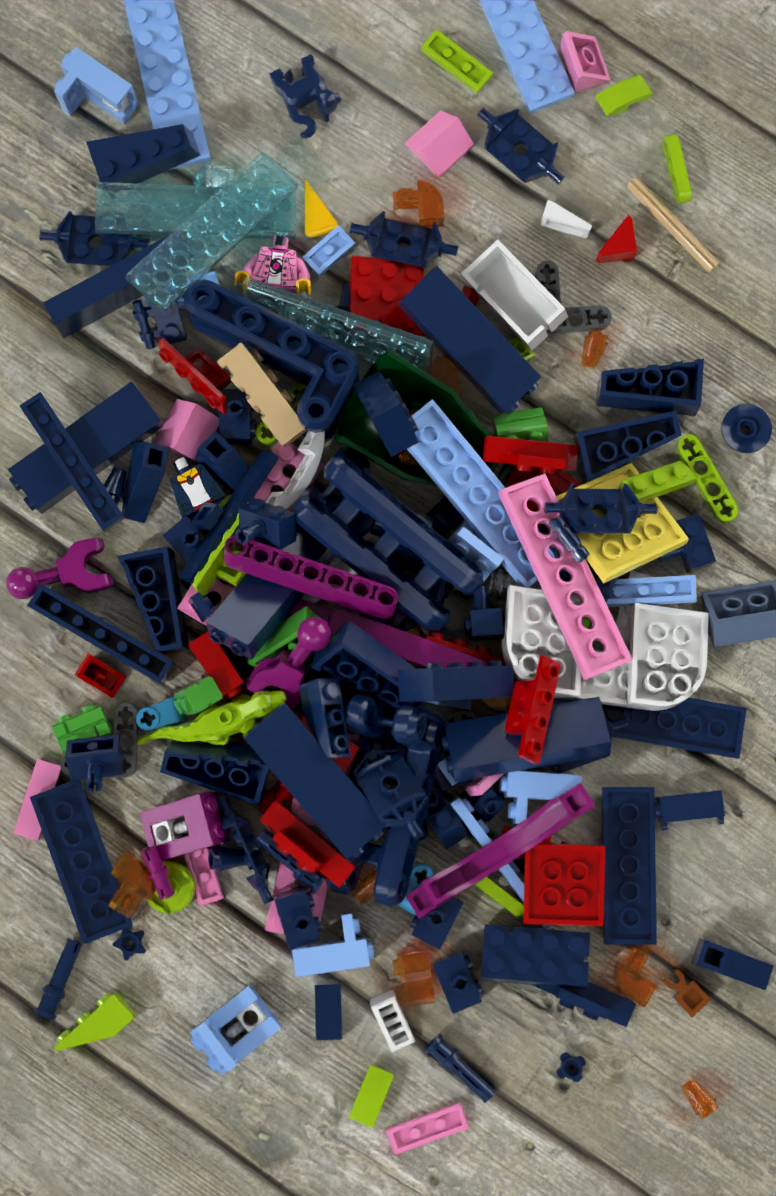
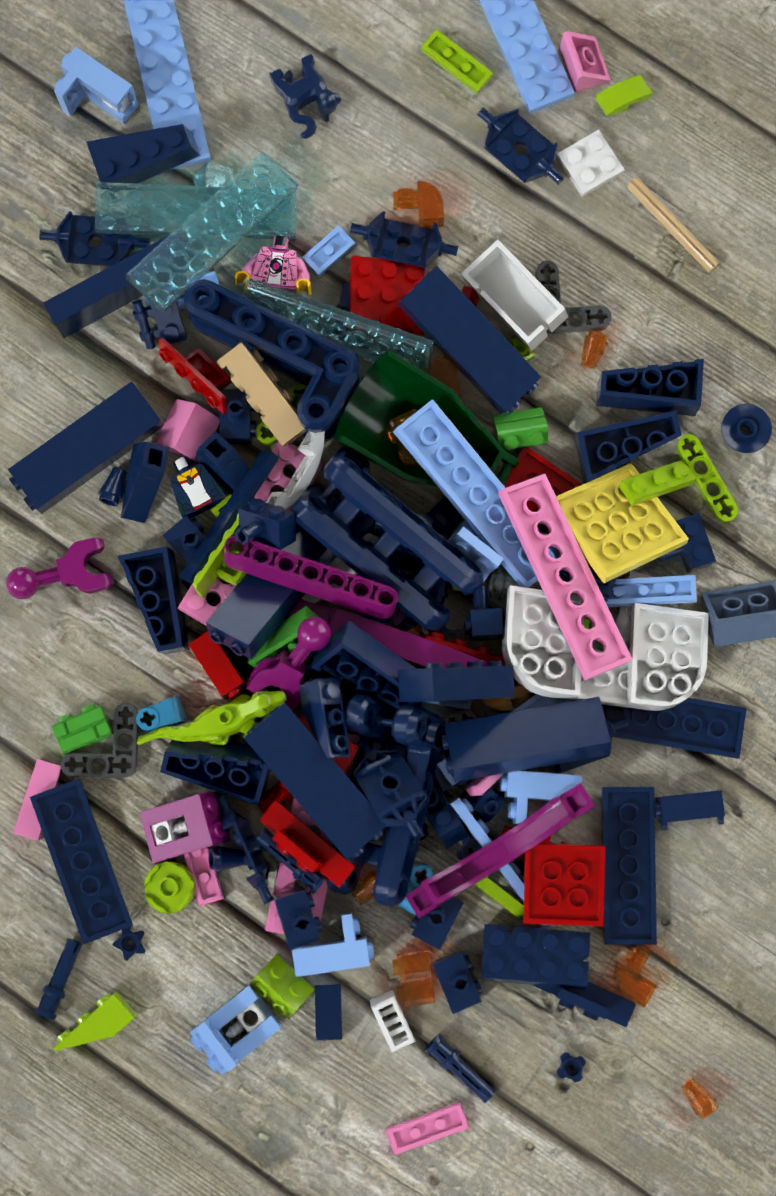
(72, 462): dark blue plate -> none
(94, 759): dark blue brick -> none
(100, 675): red slope -> none
(102, 634): dark blue brick -> none
(134, 887): clear orange brick -> none
(157, 872): magenta pin -> none
(197, 696): bright green brick -> none
(201, 606): dark blue plate -> none
(207, 516): dark blue plate -> none
(281, 986): none -> lime bracket
(317, 217): yellow sticker -> none
(371, 1096): lime slope -> none
(387, 412): dark blue wedge -> none
(440, 142): bright pink slope -> none
(467, 843): none -> dark blue plate
(530, 454): red bracket -> none
(532, 707): red bracket -> none
(564, 221): white slope -> none
(569, 539): dark blue axle -> none
(590, 163): none -> white plate
(618, 505): dark blue plate -> none
(620, 245): red slope -> none
(677, 168): lime beam -> none
(688, 995): dark orange plate -> none
(732, 964): dark blue slope -> none

